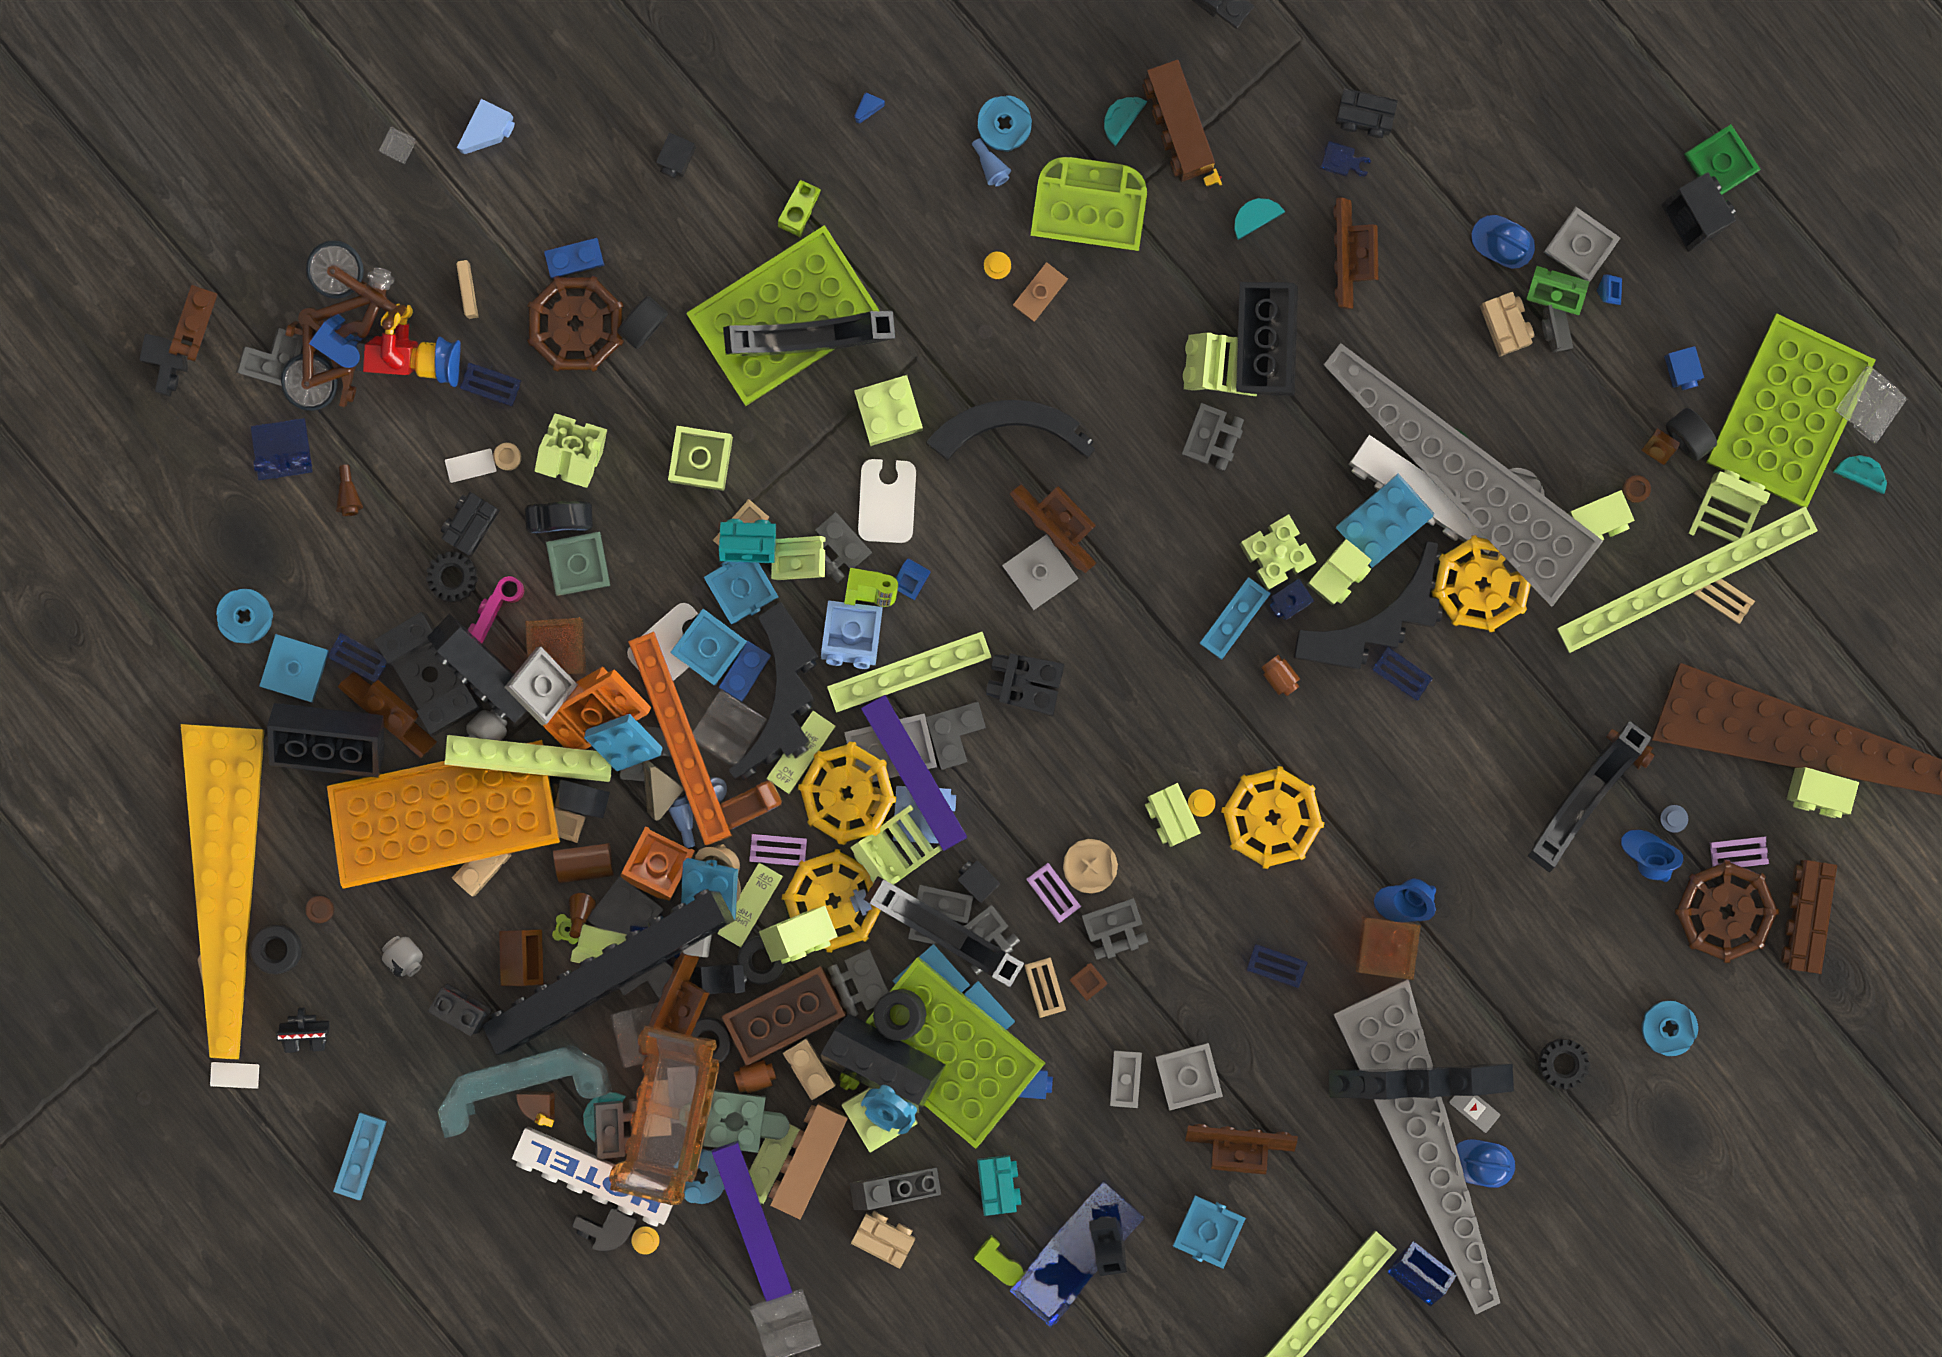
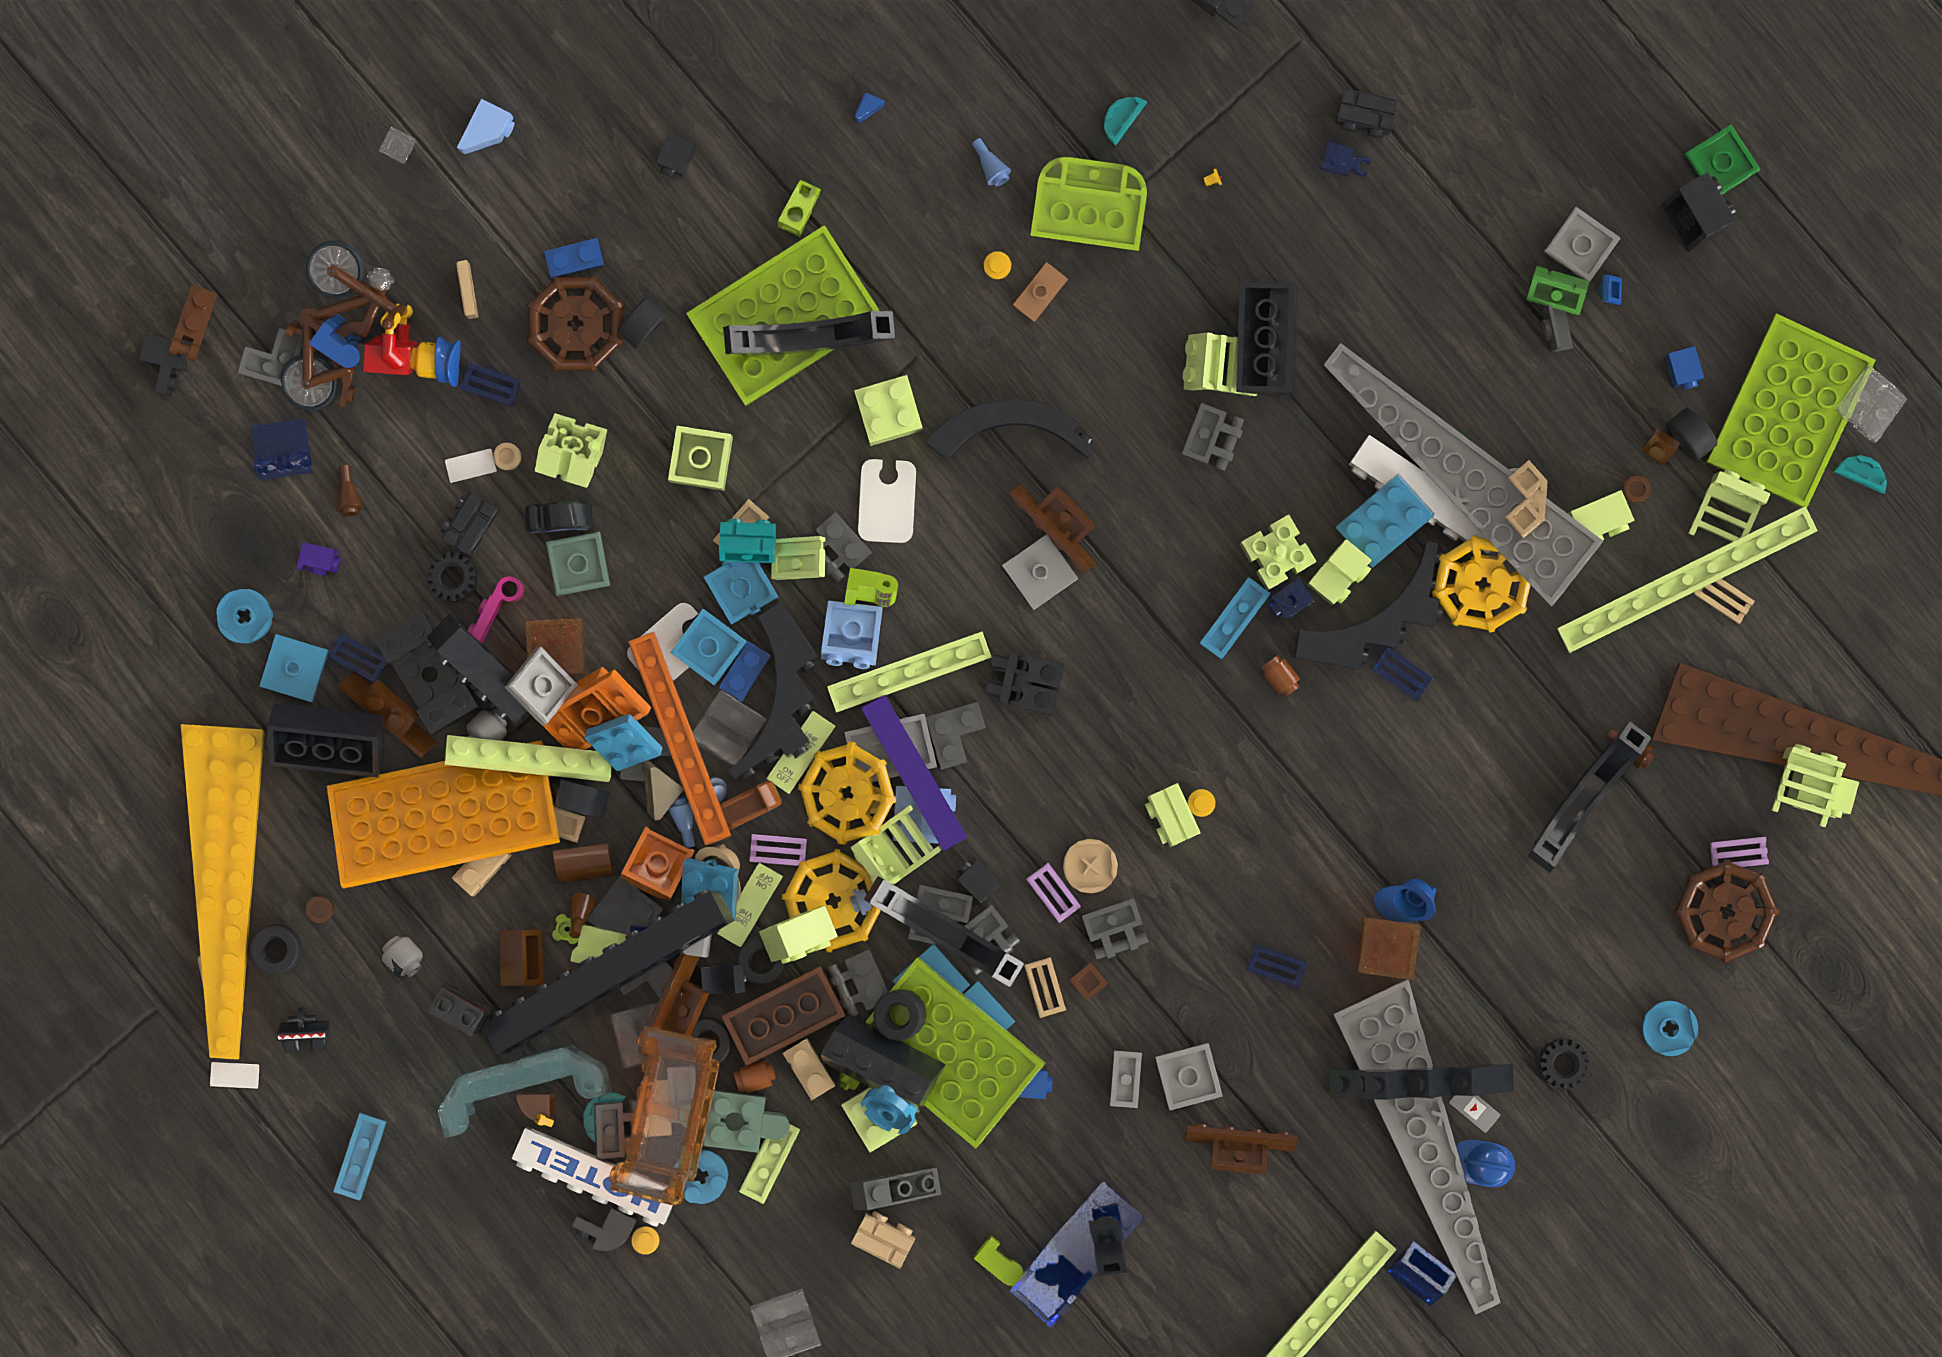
(318, 559): none -> dark purple brick
(751, 1221): dark purple tile -> none
(809, 1160): medium nougat brick -> none
(911, 578): blue slope -> none
(997, 1185): teal brick -> none
(1007, 138): dark azure plate -> none
(1179, 121): reddish brown brick -> none
(1209, 1231): dark azure plate -> none
(1254, 215): teal tile -> none
(1259, 808): yellow plate -> none
(1355, 252): reddish brown bracket -> none
(1503, 241): blue piece -> none
(1507, 323): tan brick -> none
(1533, 488): none -> tan tile
(1653, 855): blue piece -> none
(1674, 818): sand blue plate -> none
(1810, 916): reddish brown brick -> none
(1813, 765): none -> yellowish green plate

